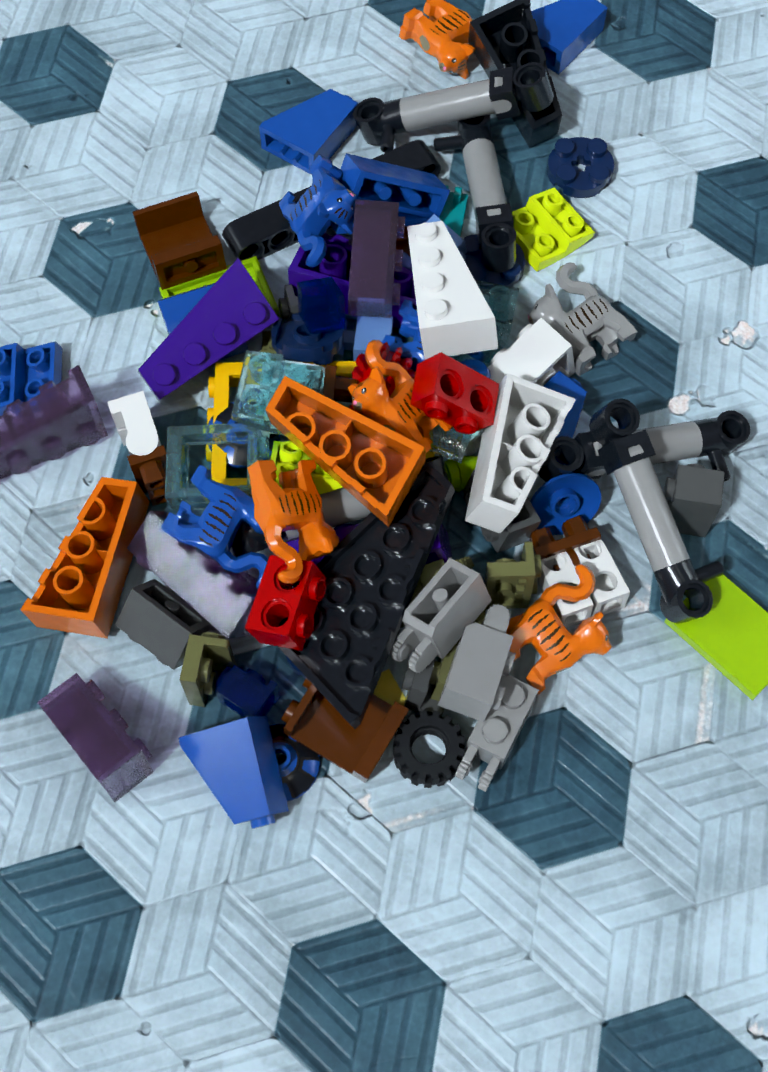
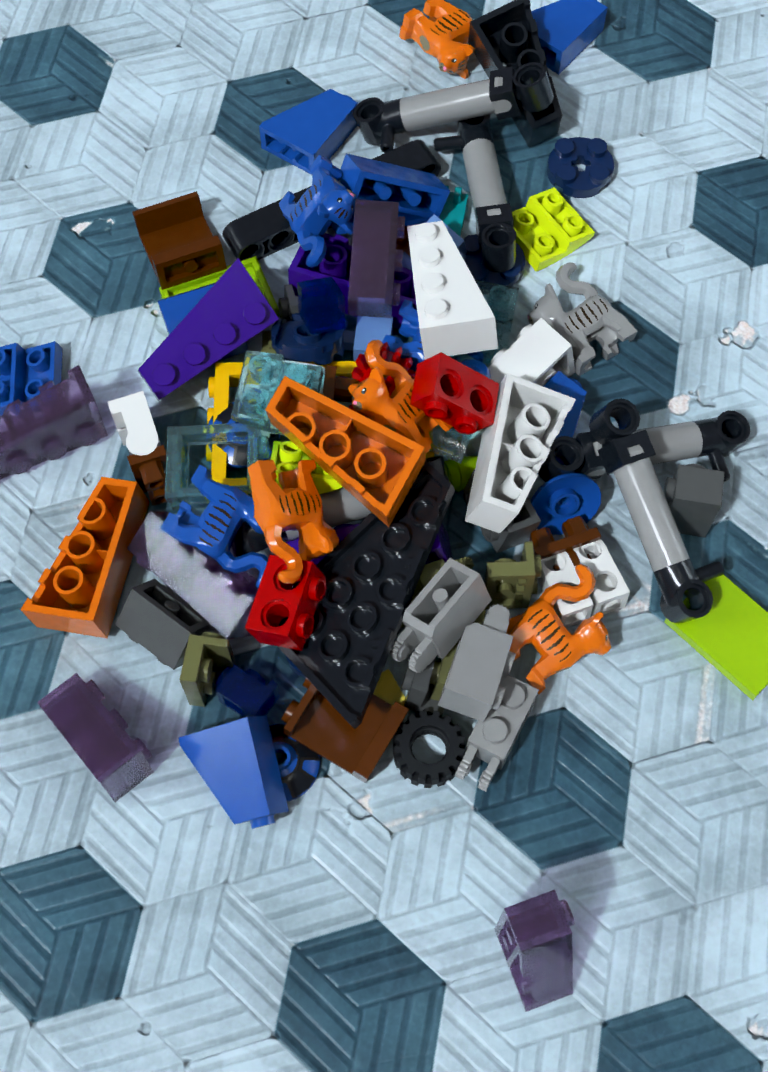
(538, 948): none -> clear purple wedge

